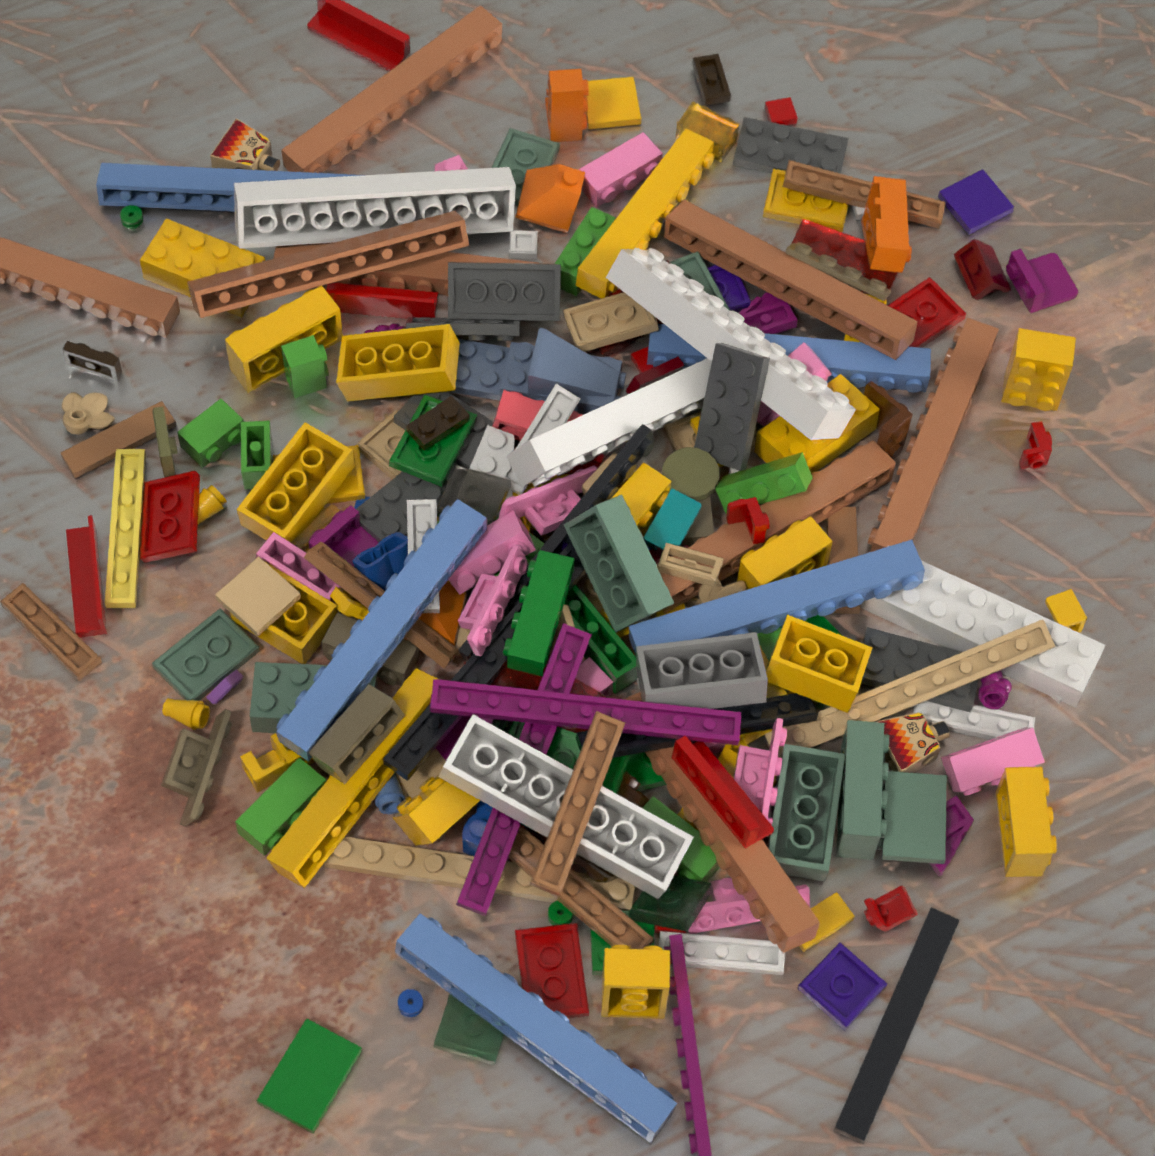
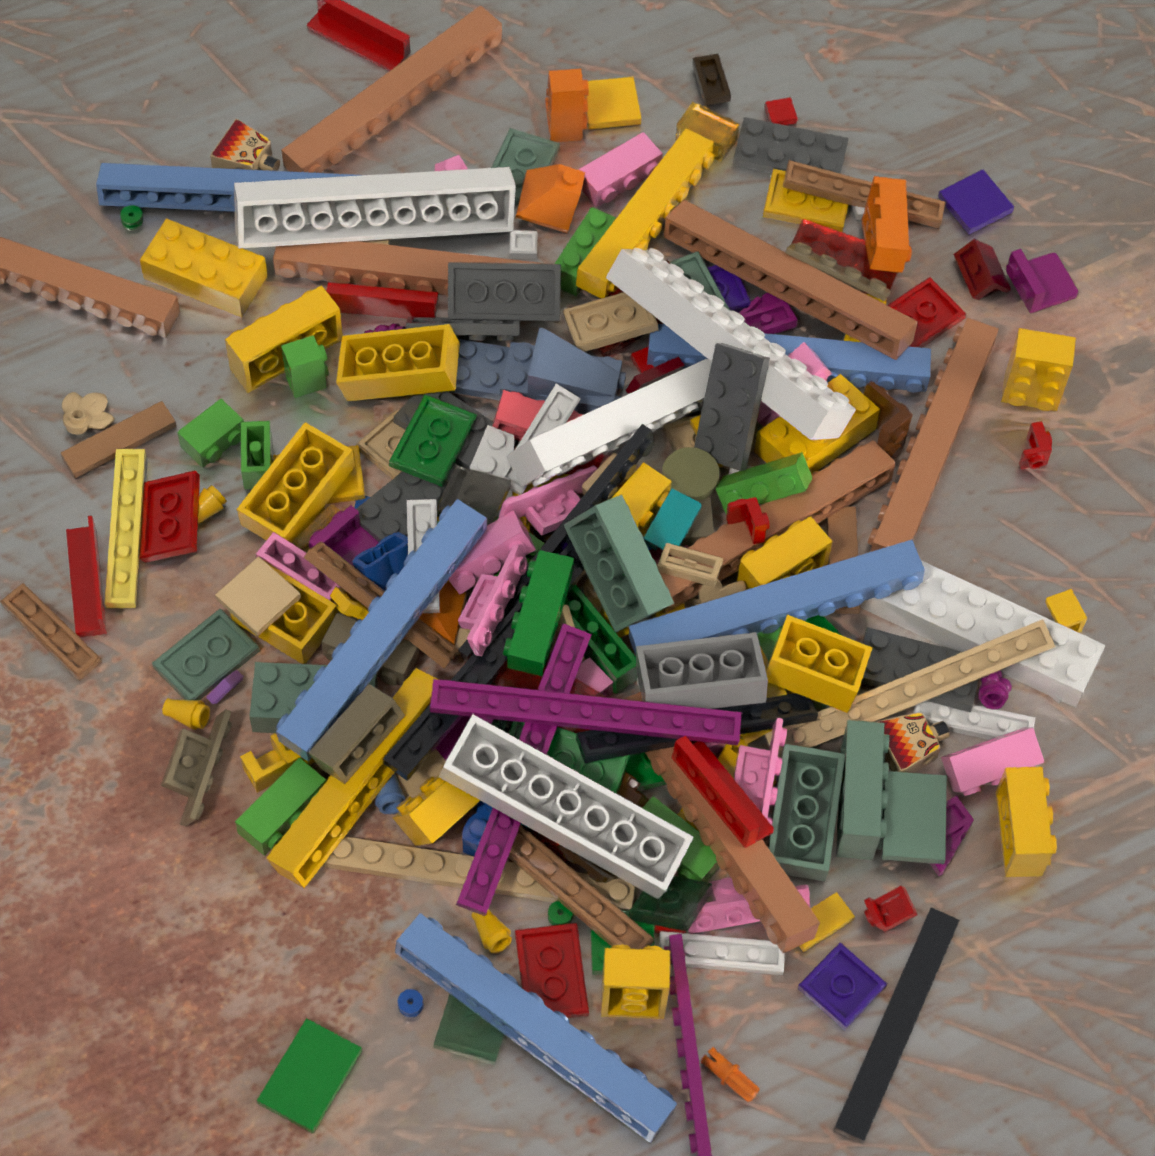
(92, 361): dark brown plate -> none
(166, 444): olive plate -> none
(327, 264): nougat brick -> none
(437, 423): dark brown plate -> none
(492, 931): none -> yellow cone
(577, 804): medium nougat tile -> none
(730, 1075): none -> orange axle

